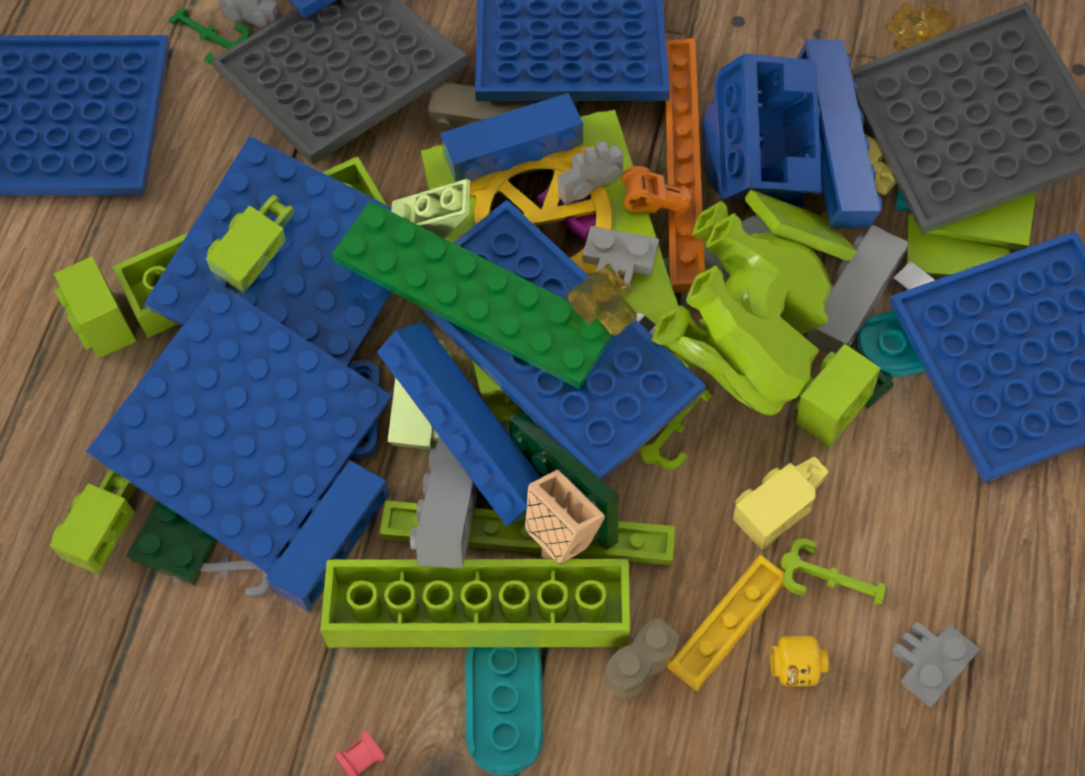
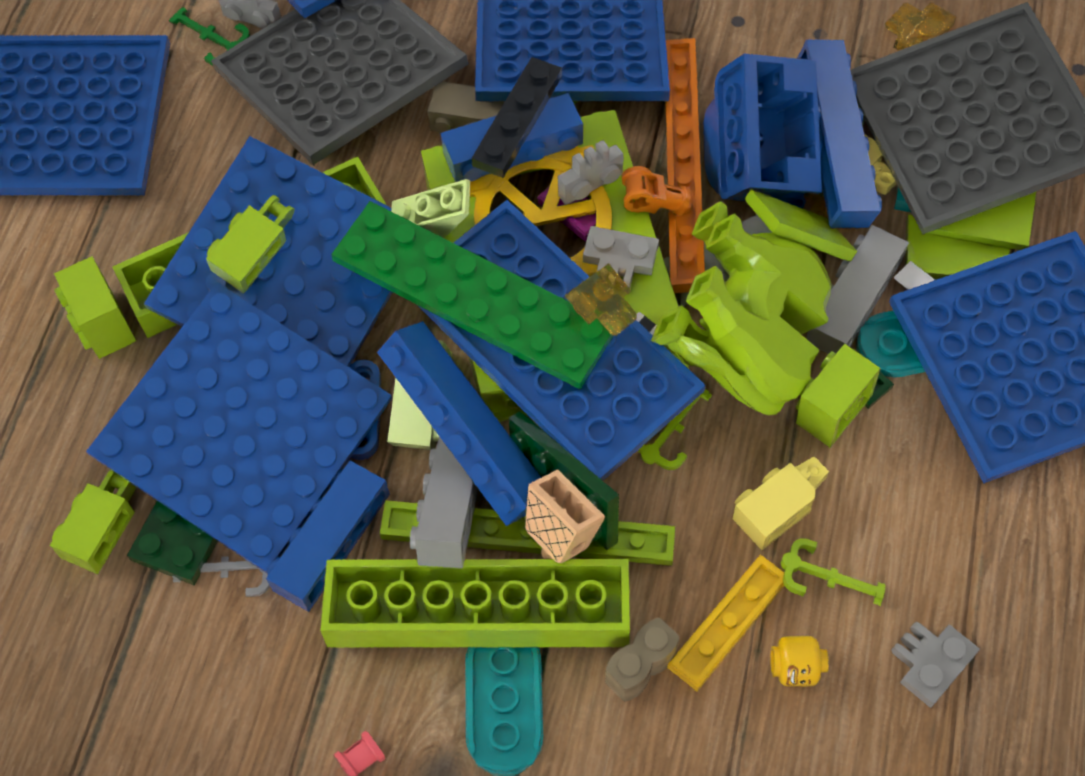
(517, 117): none -> black plate

